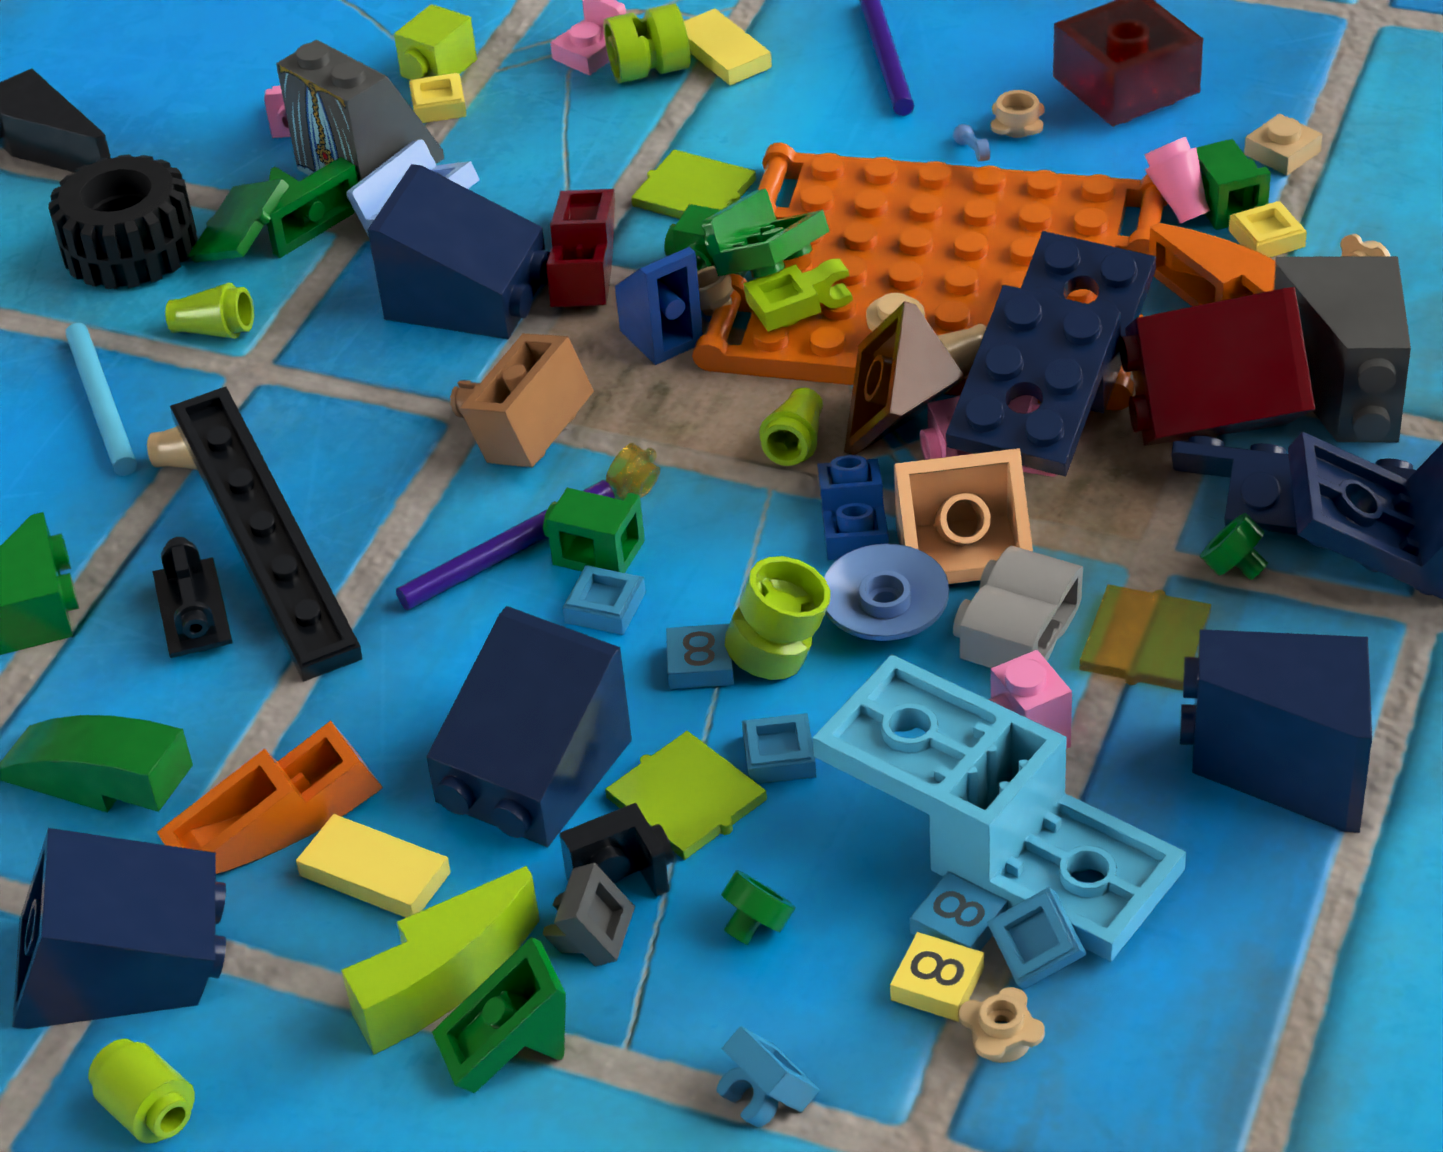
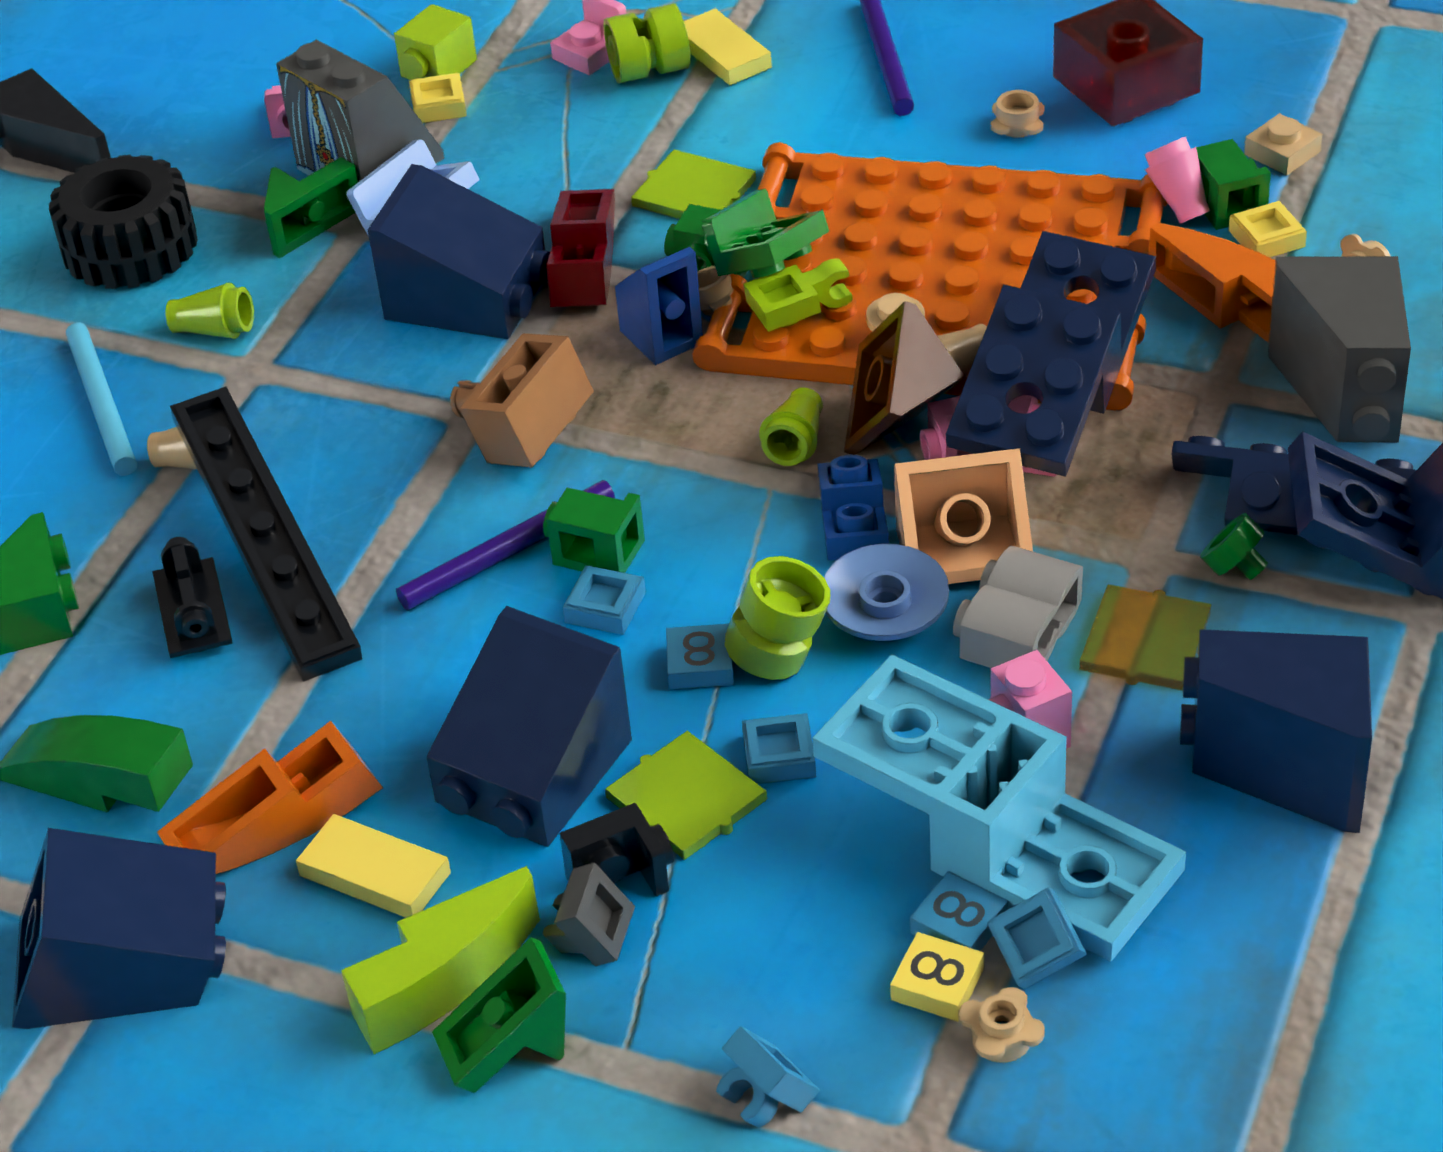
(141, 1090): lime brick -> none
(238, 221): green piece -> none
(633, 471): clear yellow plate -> none
(755, 906): green tile -> none
(964, 134): medium blue hinge -> none
(1218, 368): dark red slope -> none

